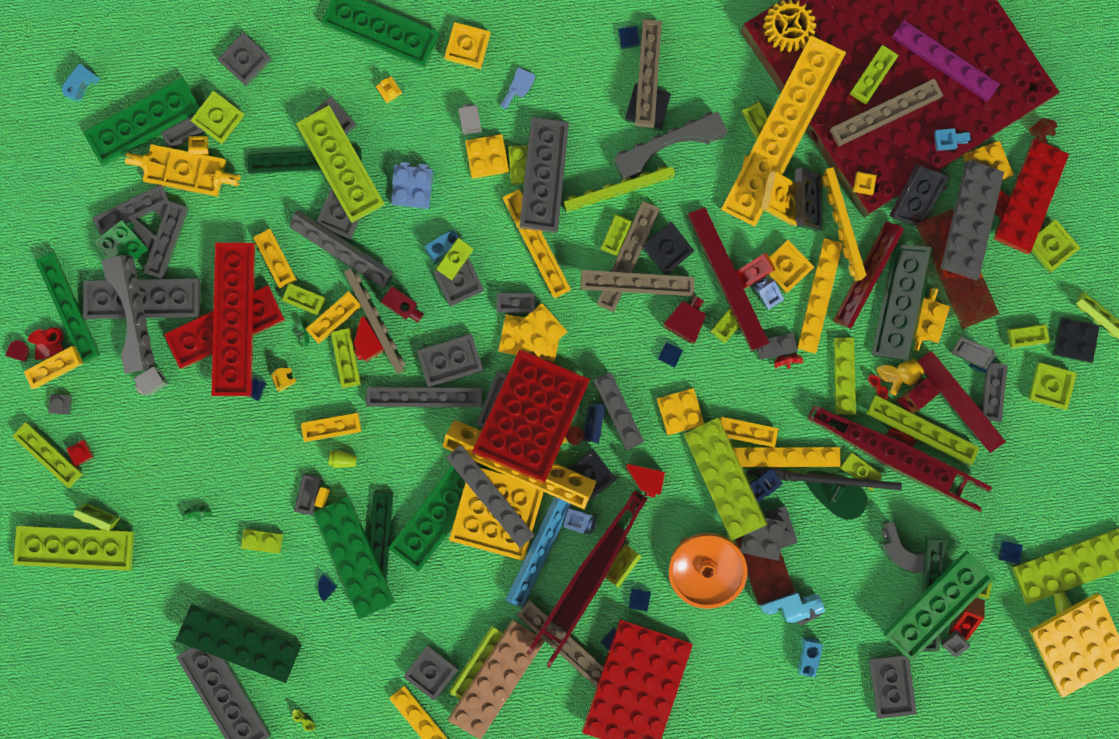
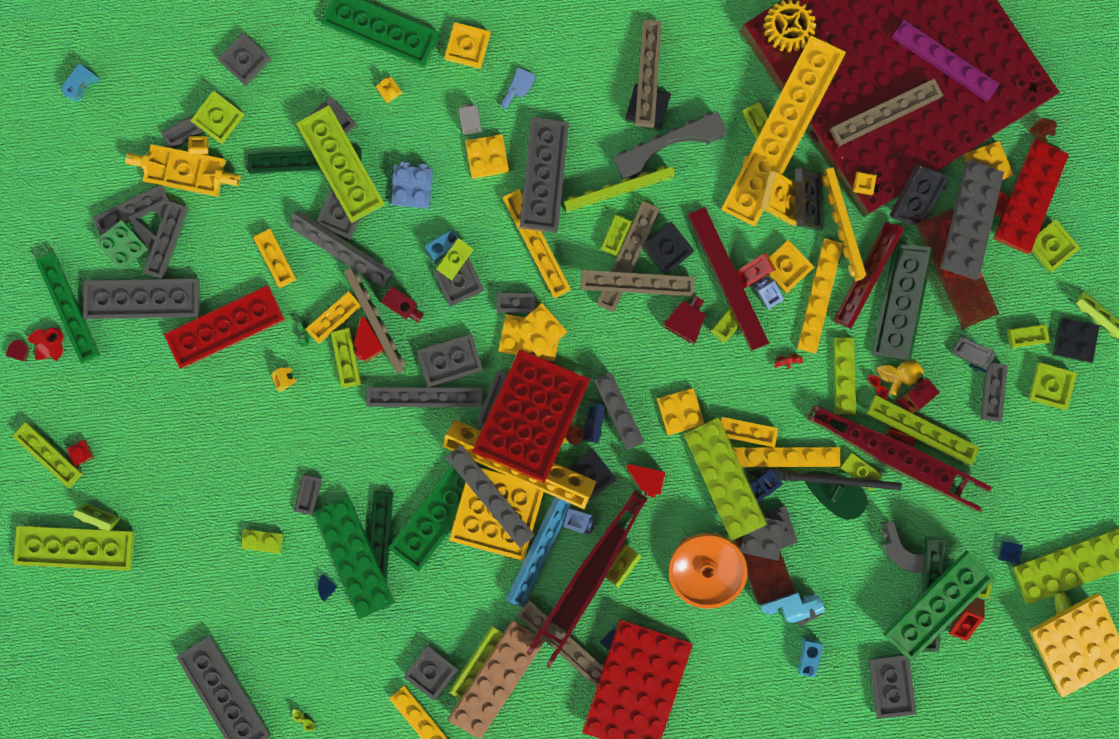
(53, 367): yellow plate -> none
(60, 404): dark grey plate -> none
(137, 350): dark grey arch -> none
(142, 121): green plate -> none
(150, 381): light grey brick -> none
(201, 511): green piece -> none
(233, 319): red plate -> none
(238, 643): dark green plate -> none
(257, 389): clear blue tile -> none
(303, 299): lime plate -> none
(322, 497): yellow tile -> none
(331, 427): yellow plate -> none
(341, 459): lime cone -> none
(517, 162): lime plate -> none
(628, 37): clear blue tile -> none
(639, 599): clear blue tile -> none
(670, 355): clear blue tile -> none
(778, 346): dark grey plate -> none
(874, 74): lime plate -> none
(931, 320): yellow plate -> none
(948, 139): dark azure plate -> none
(955, 643): dark grey plate -> none
(961, 402): dark red tile -> none

